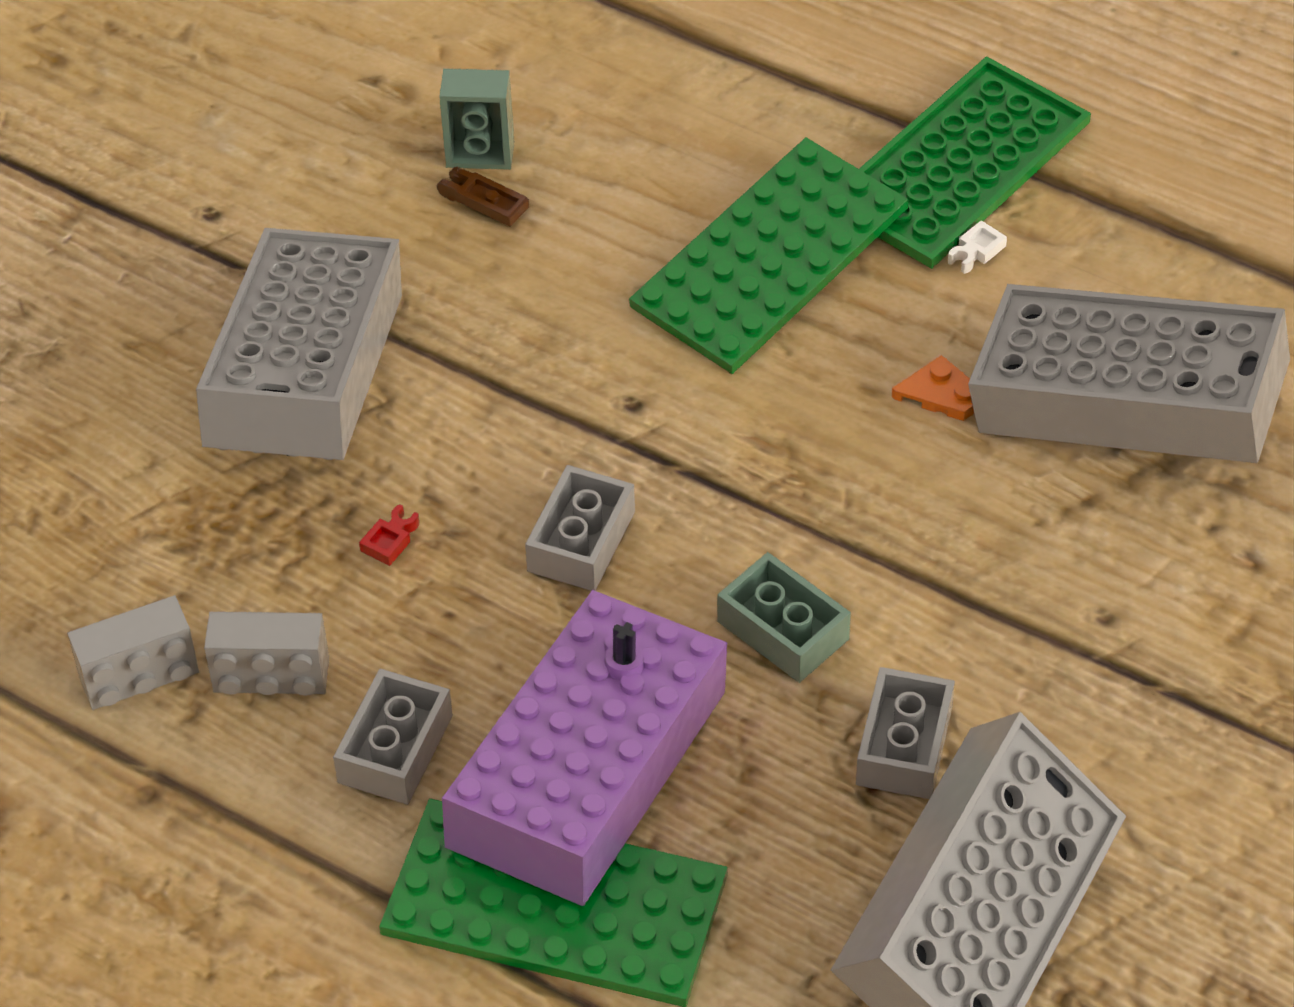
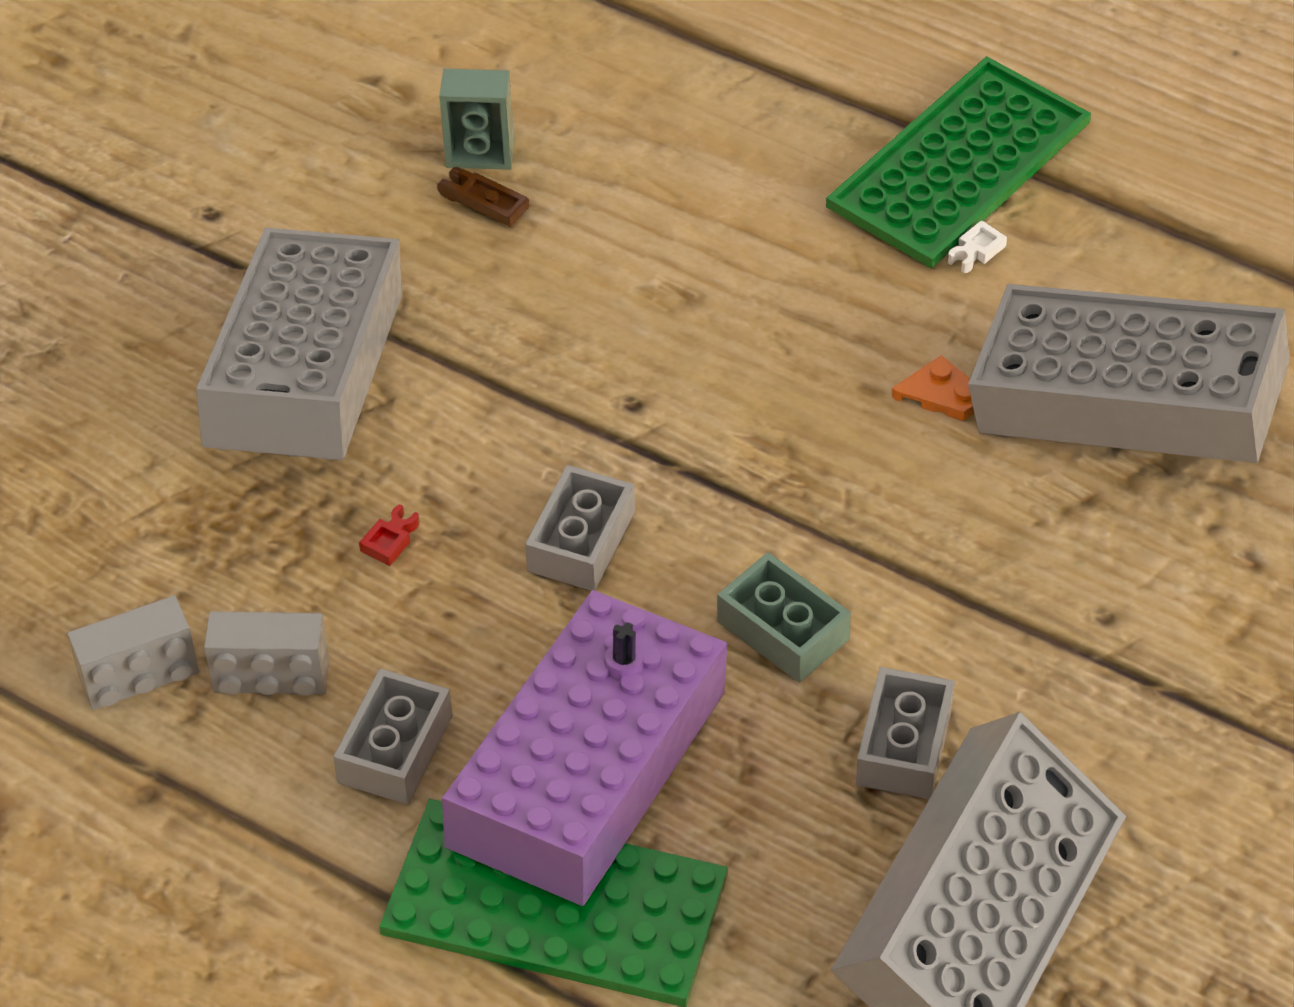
(768, 254): green plate -> none

